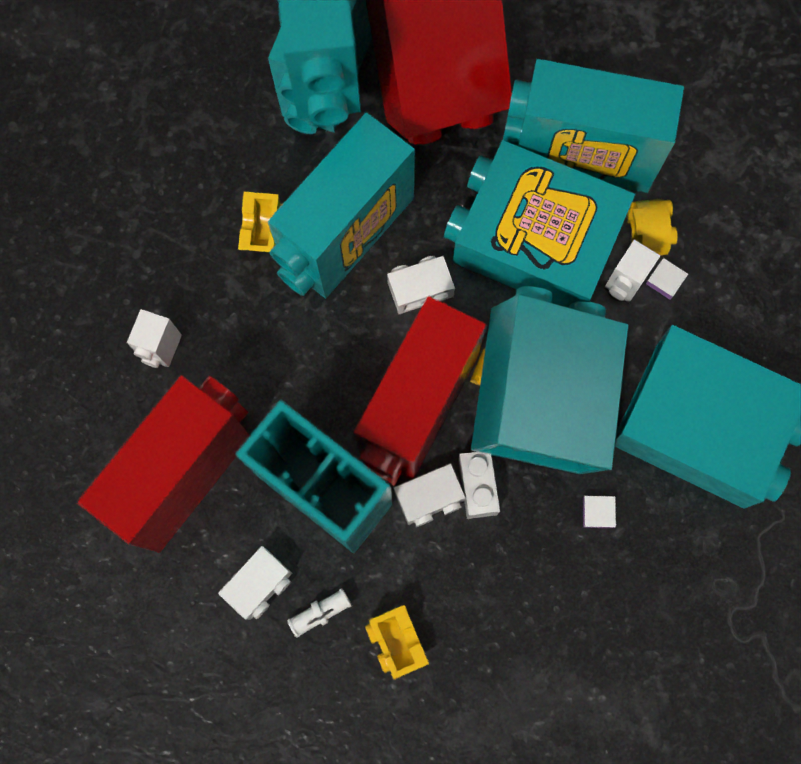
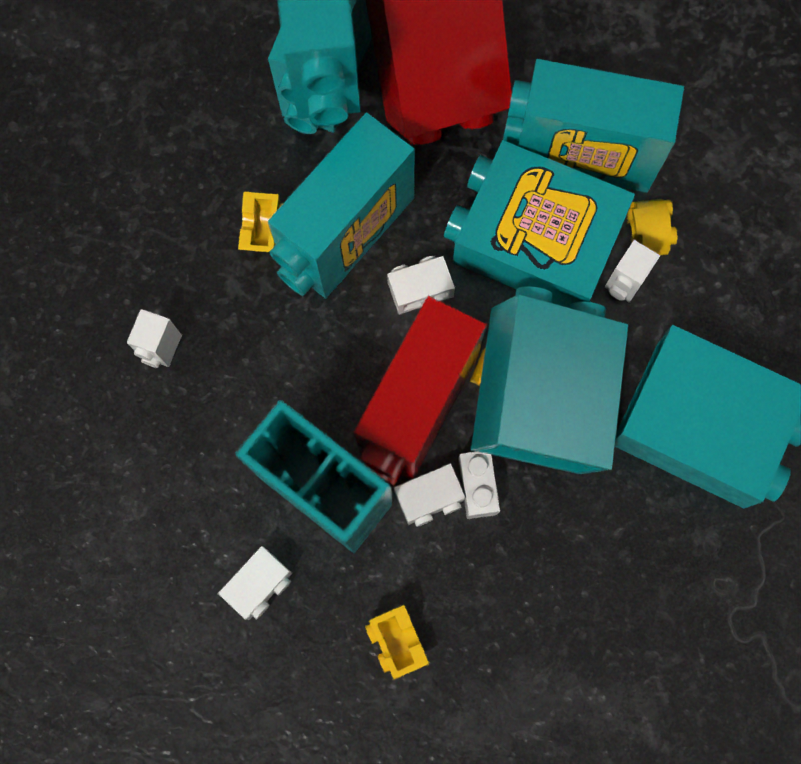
(168, 464): red brick -> none
(319, 613): white pin -> none
(599, 512): white tile -> none
(666, 278): white tile -> none

